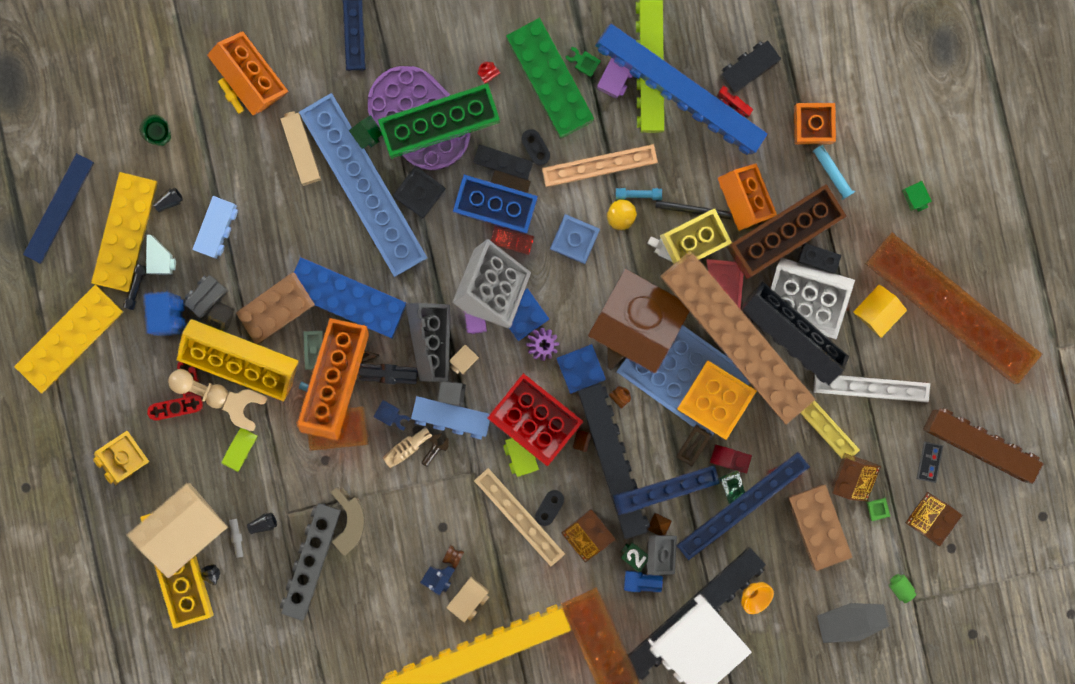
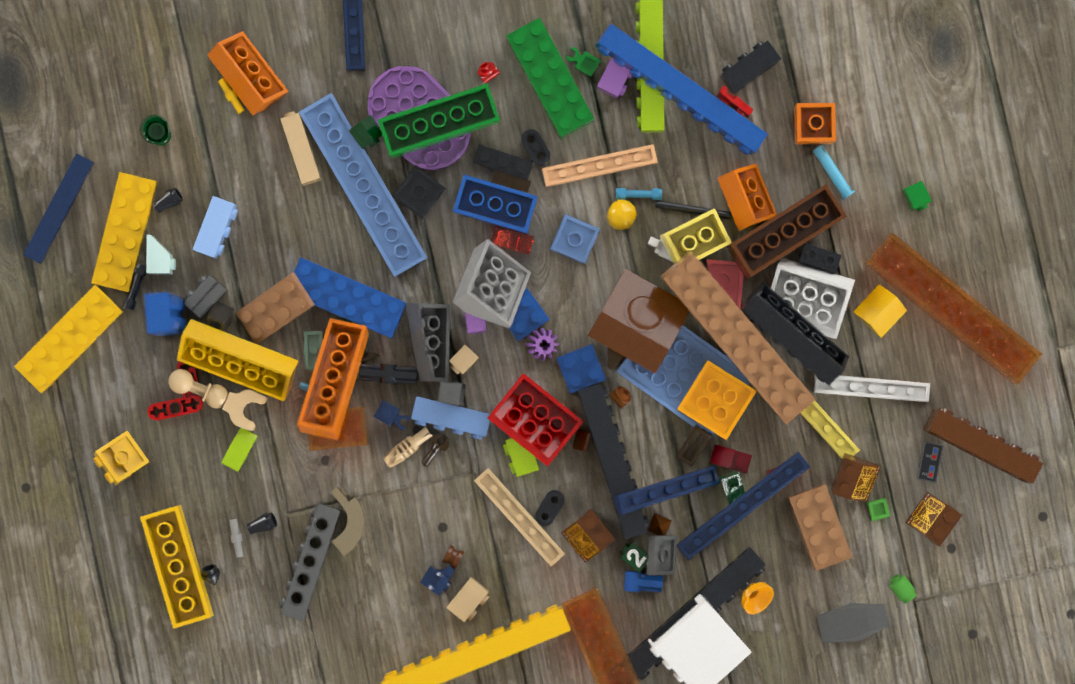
(177, 530): tan slope -> none

